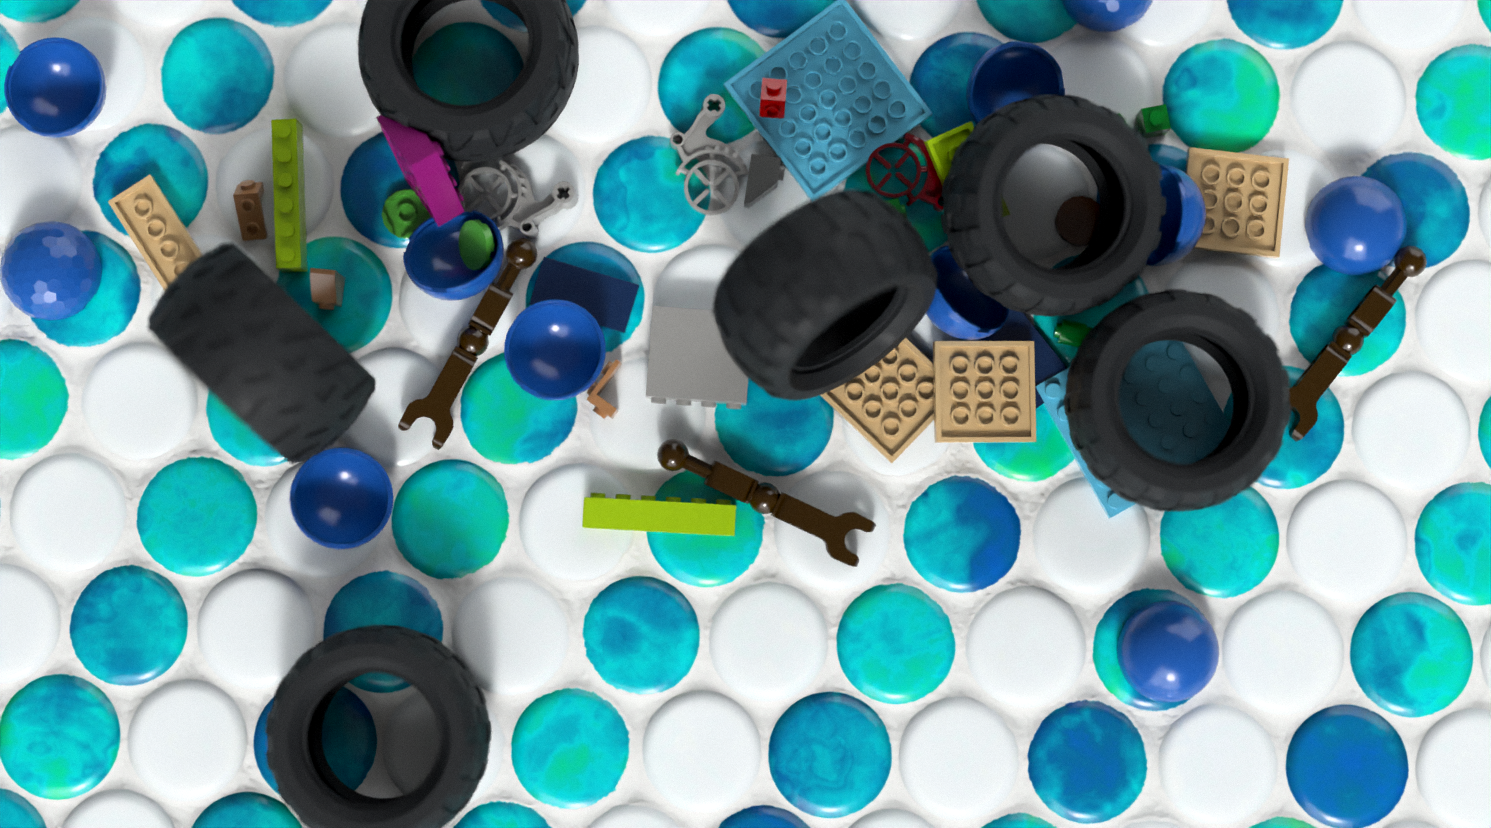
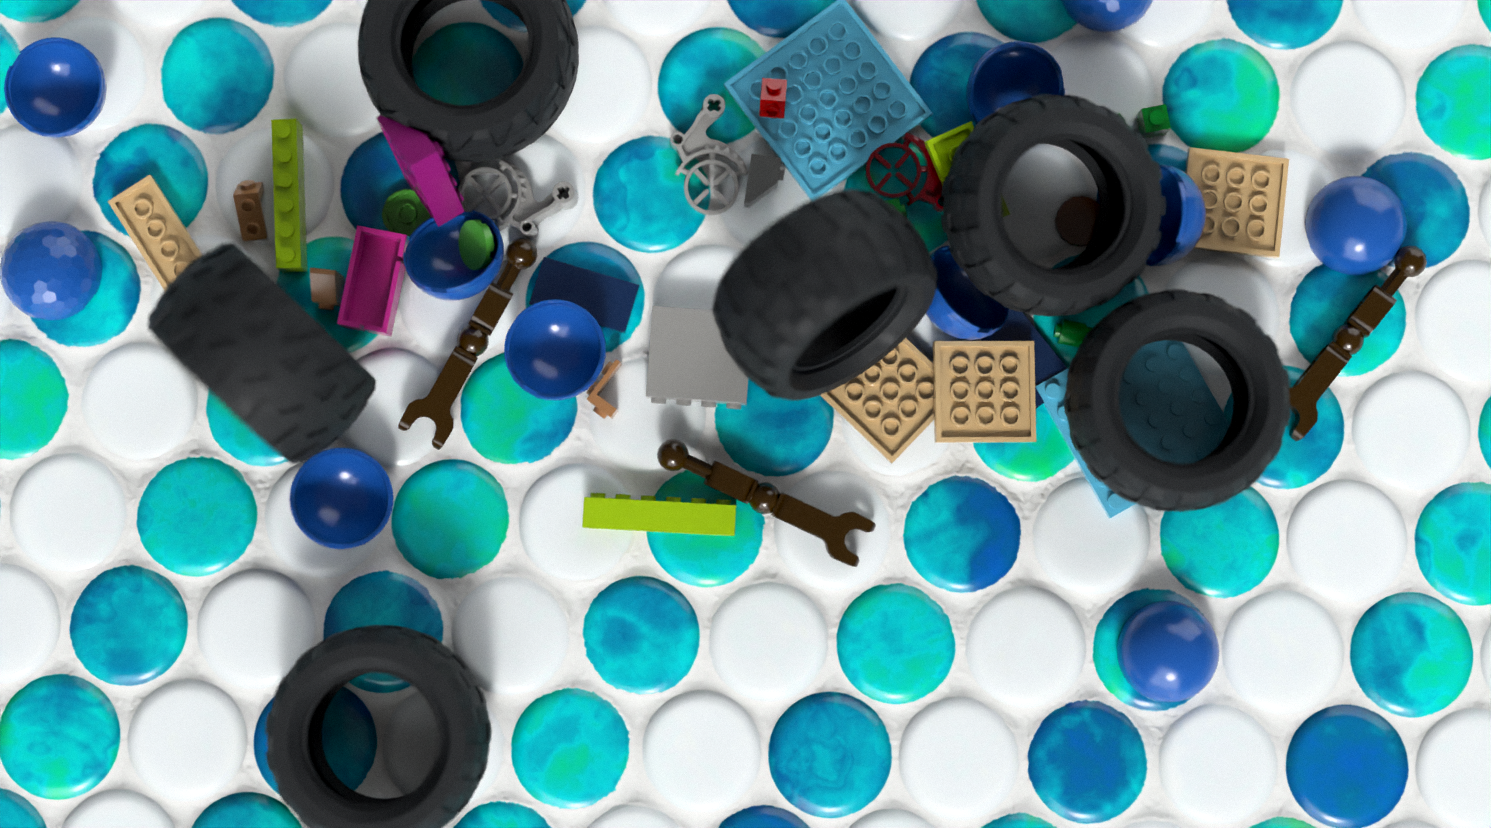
(373, 281): none -> dark pink piece

